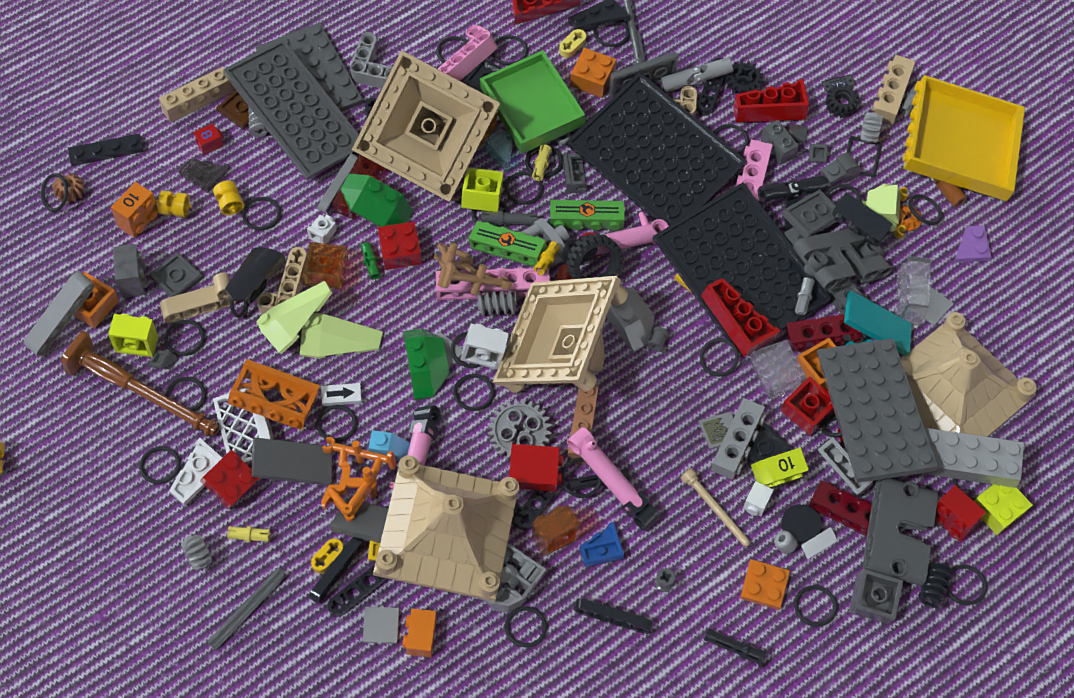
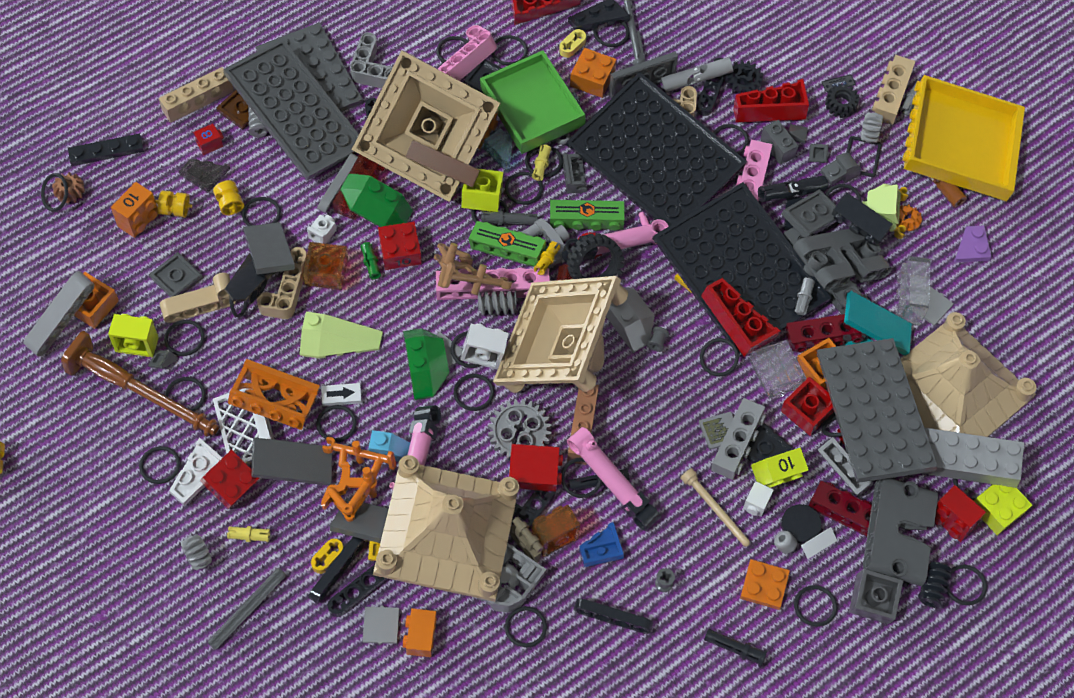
(129, 270): flat silver brick -> none
(268, 248): none -> dark grey tile
(286, 319): yellowish green wedge -> none
(442, 163): none -> reddish brown tile
(525, 539): none -> dark tan plate
(919, 217): black tyre -> none

